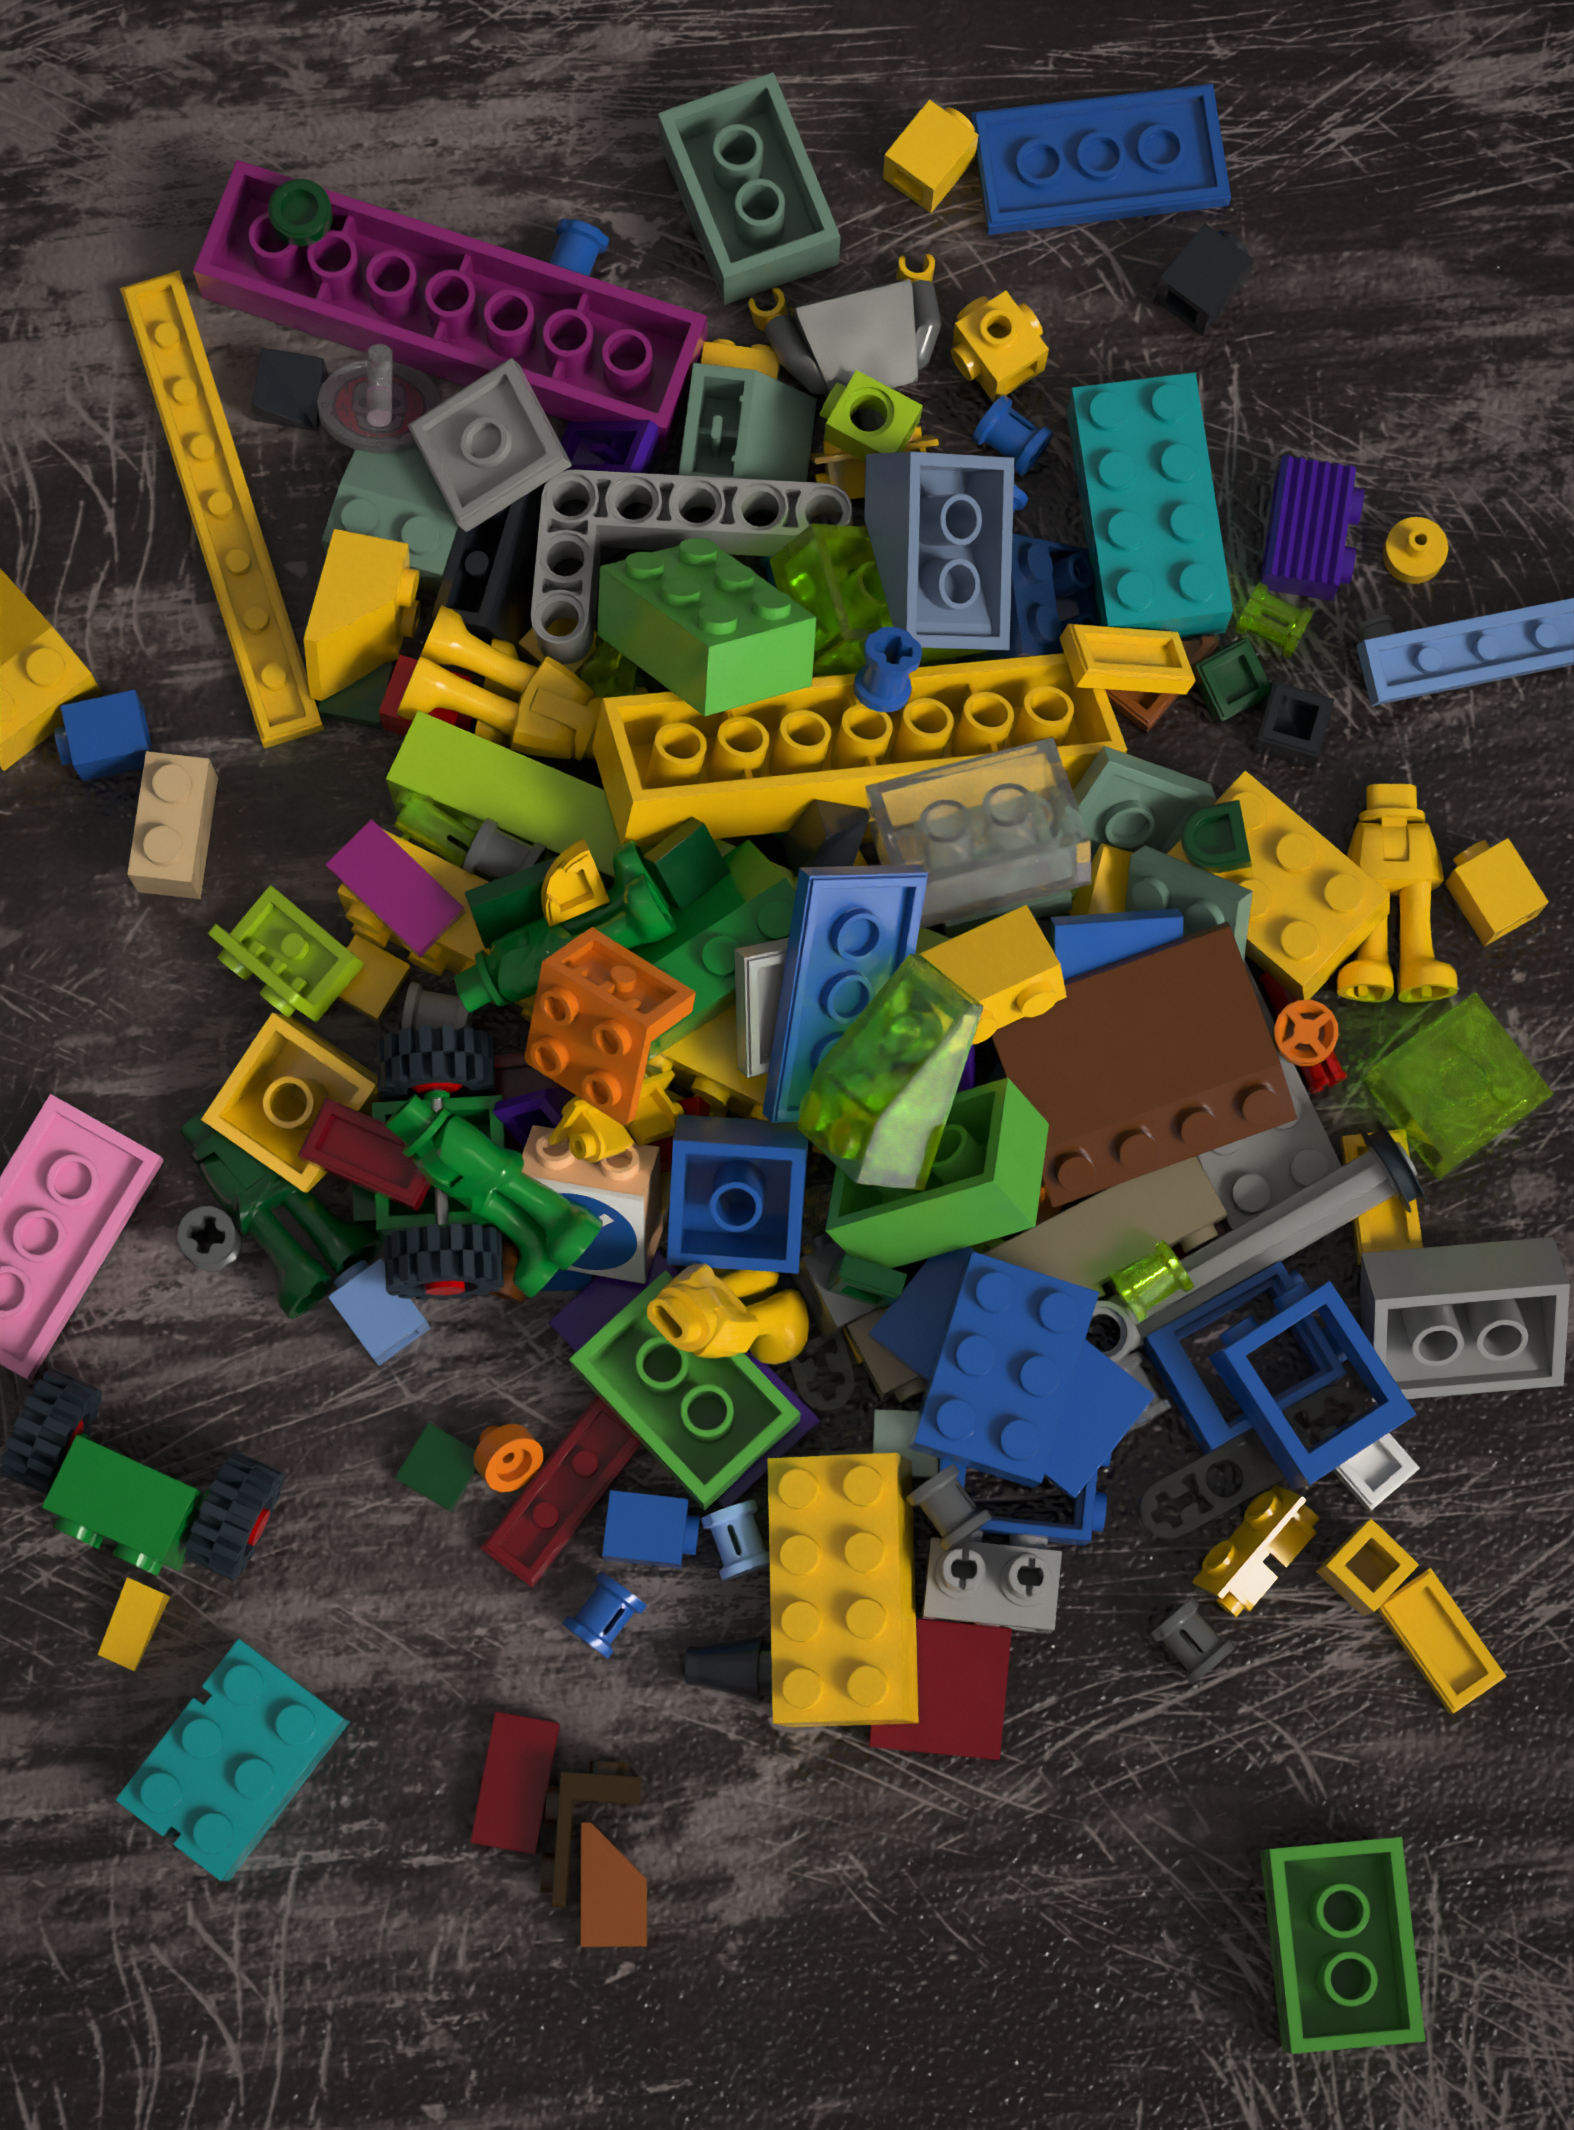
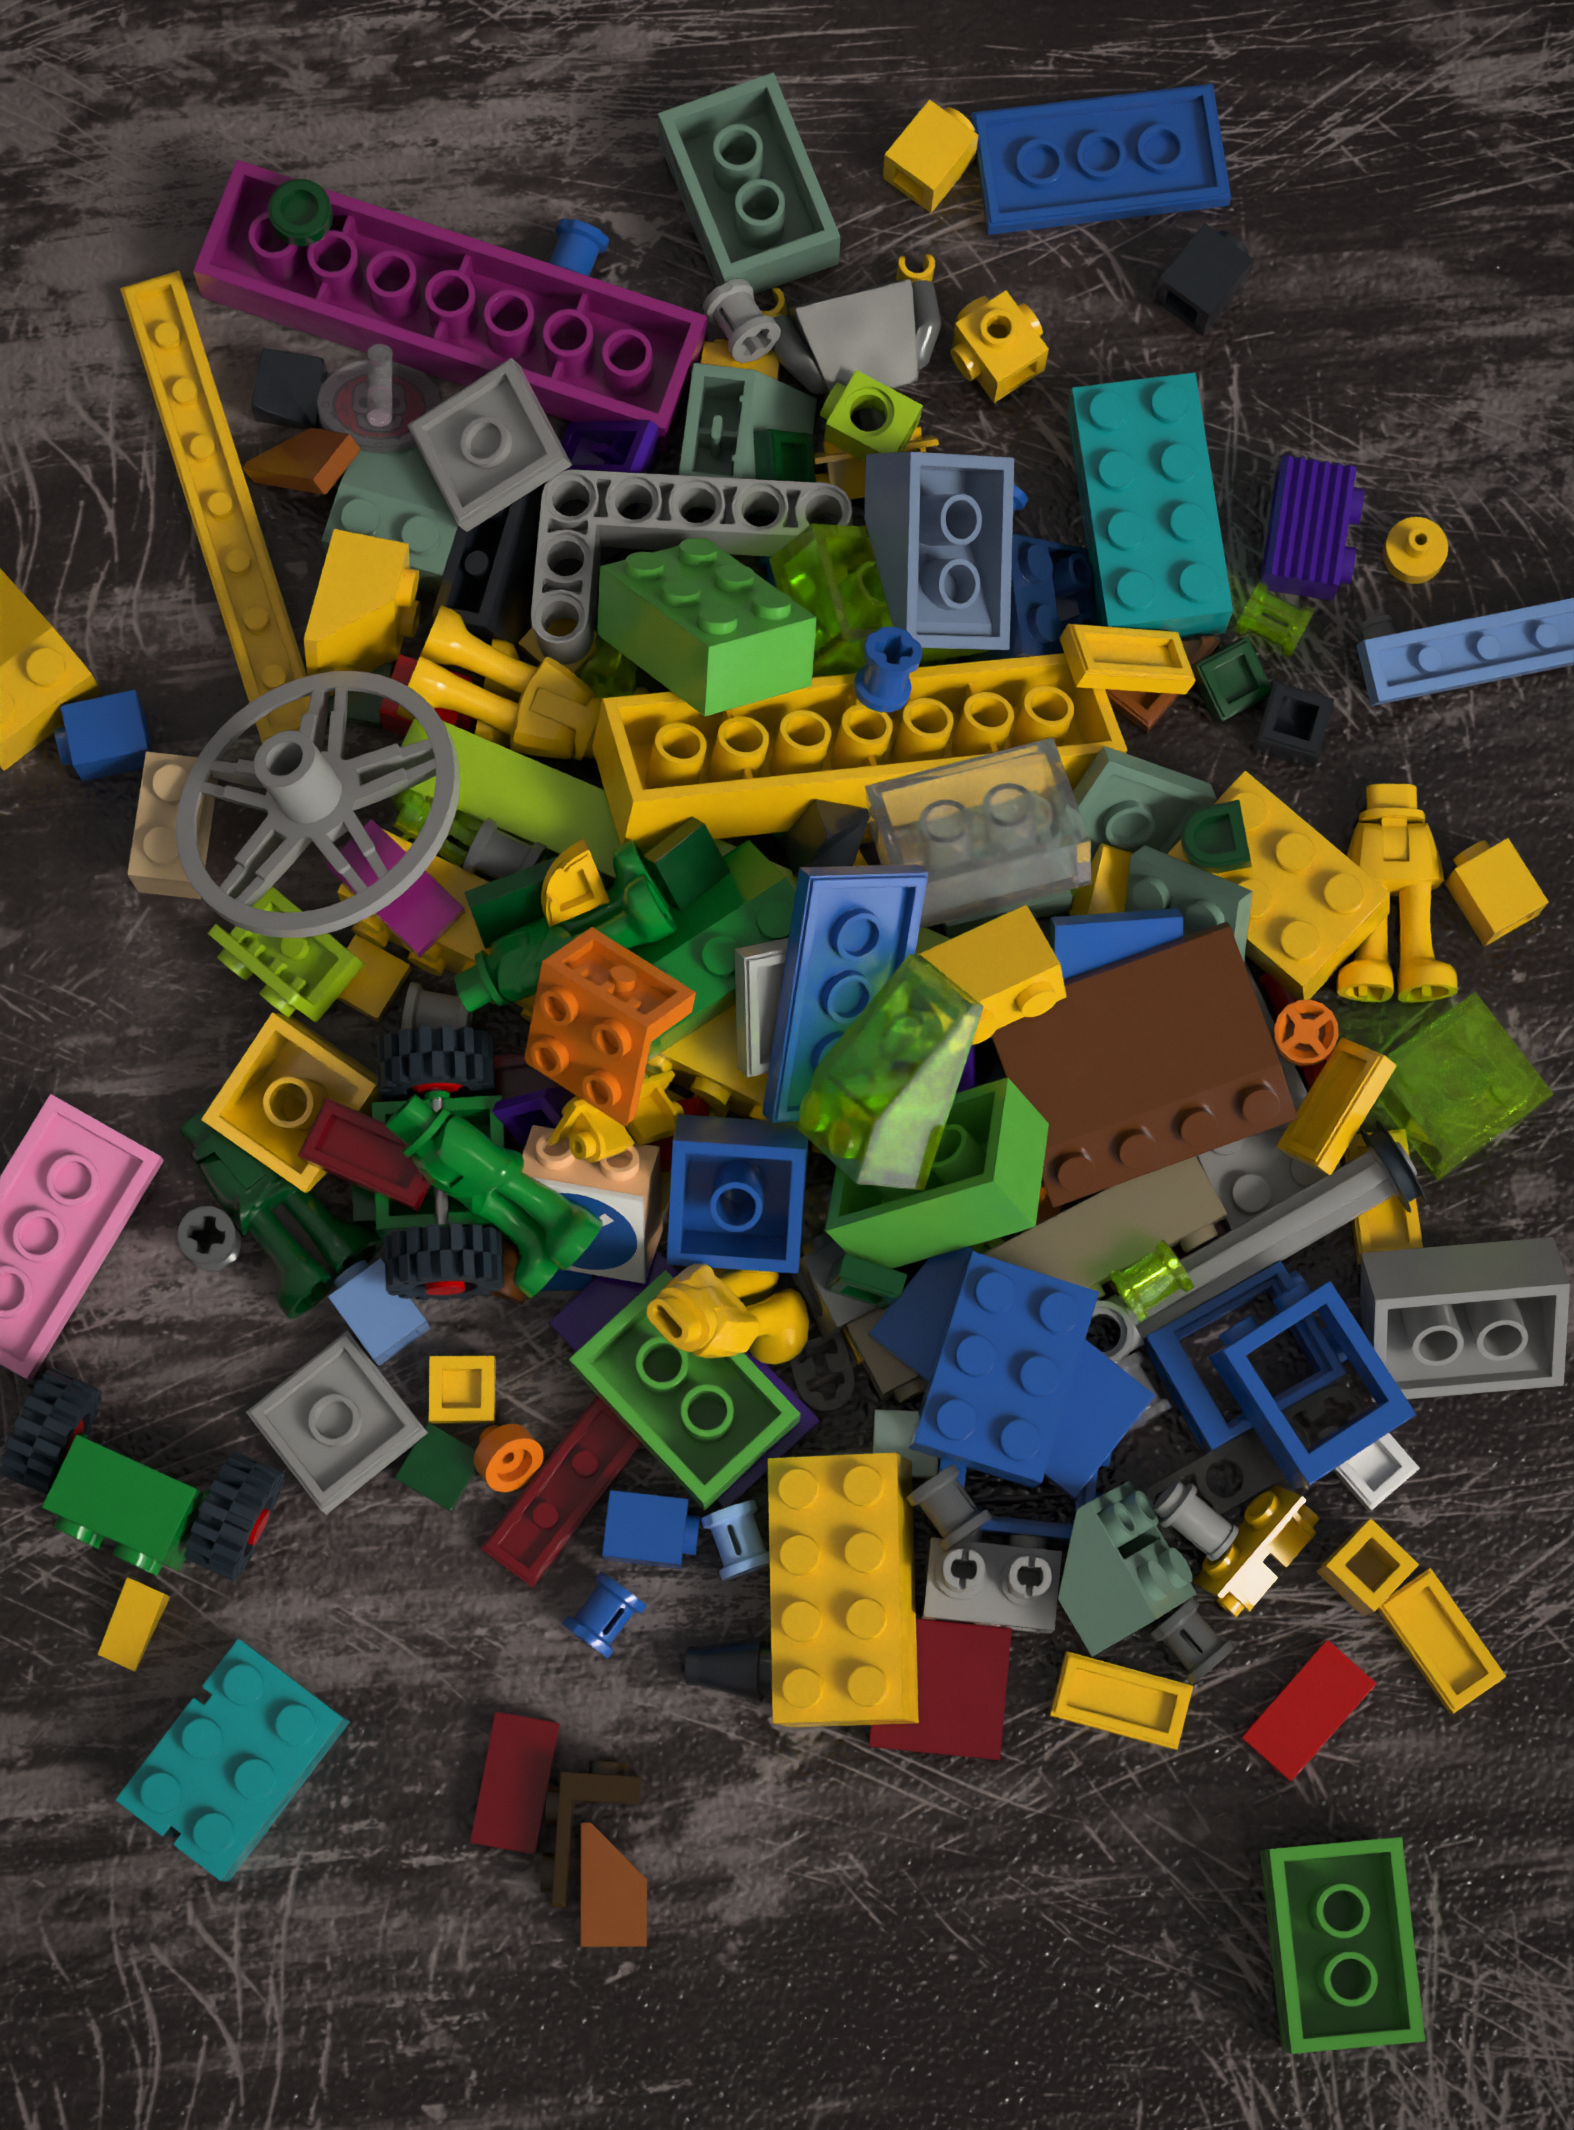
(305, 462): none -> dark orange tile
(314, 800): none -> light grey wheel
(336, 1422): none -> light grey tile
(462, 1389): none -> yellow plate
(741, 320): none -> light grey bush
(784, 456): none -> dark green tile
(1012, 435): blue bush -> none
(1120, 1569): none -> sand green slope
(1121, 1701): none -> yellow tile
(1194, 1519): none -> light grey pin
(1308, 1710): none -> red tile
(1336, 1106): none -> yellow tile

